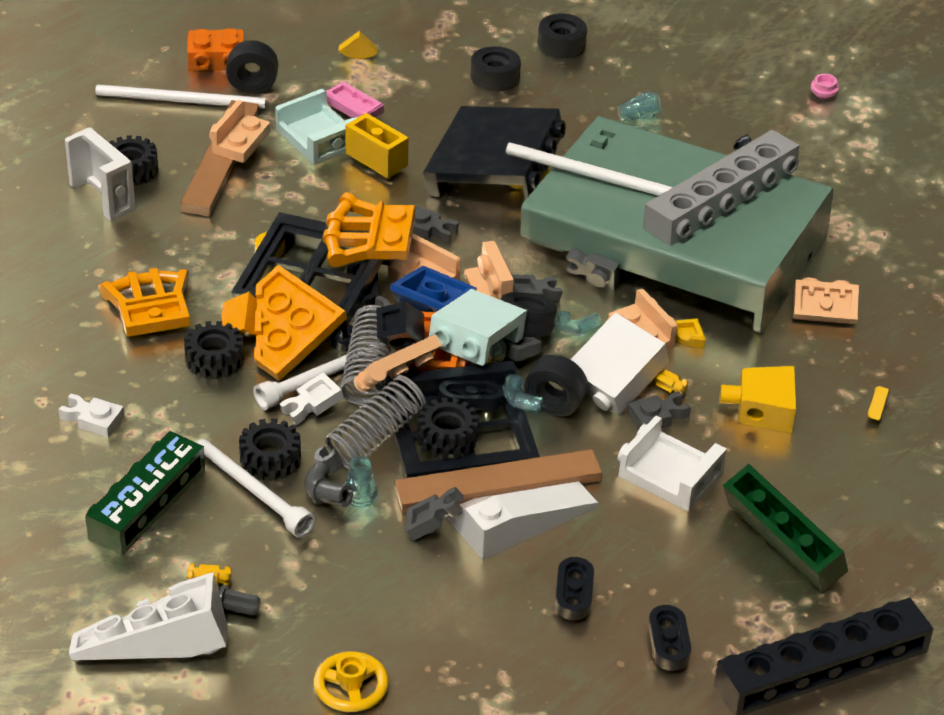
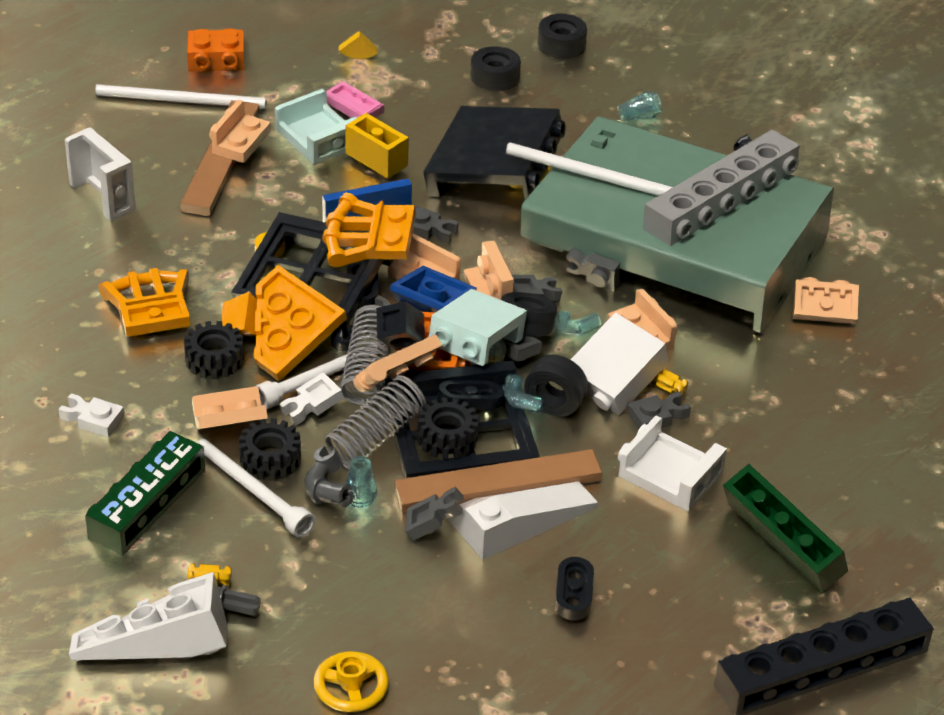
(141, 154): black tyre -> none
(228, 407): none -> light nougat bracket
(252, 52): black tyre -> none
(390, 193): none -> blue tile
(671, 644): black plate -> none
(690, 333): yellow tile -> none
(764, 397): yellow torso -> none
(825, 86): bright pink plate -> none
(879, 403): yellow tile -> none

